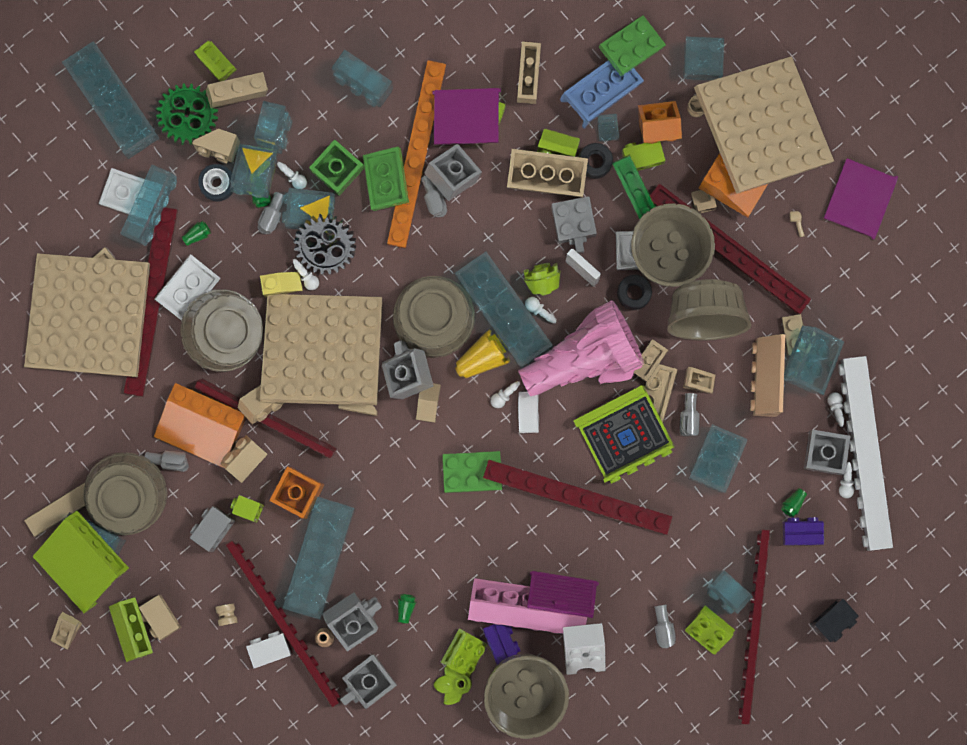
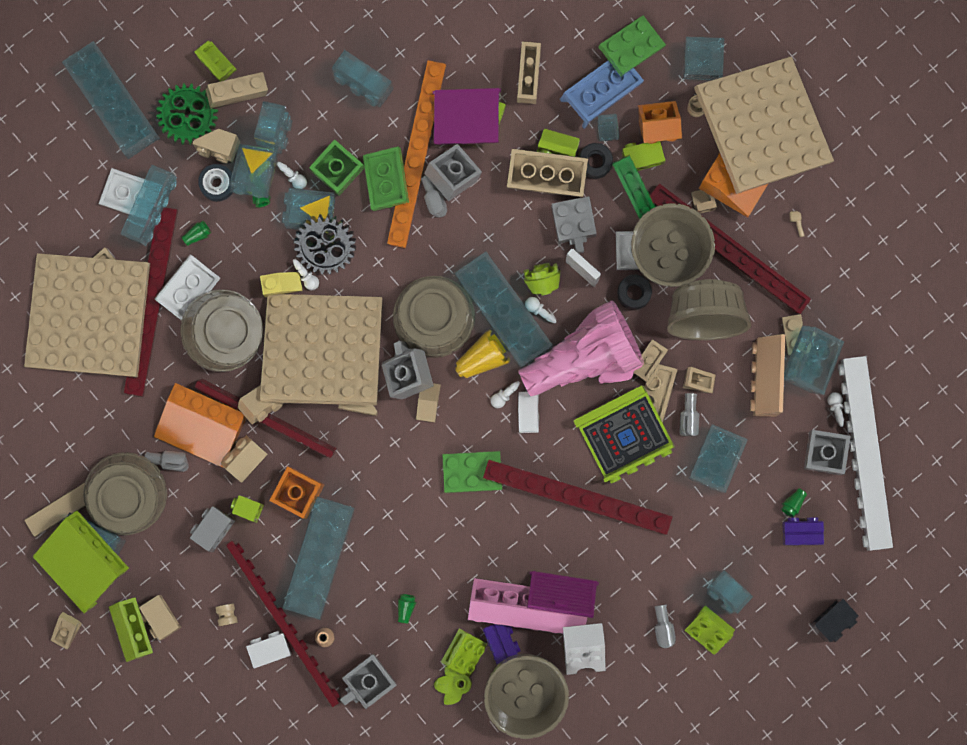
(270, 215): light grey arm -> none
(352, 620): light grey hinge -> none
(753, 634): dark red plate -> none
(846, 490): white bar -> none
(860, 198): magenta piece -> none

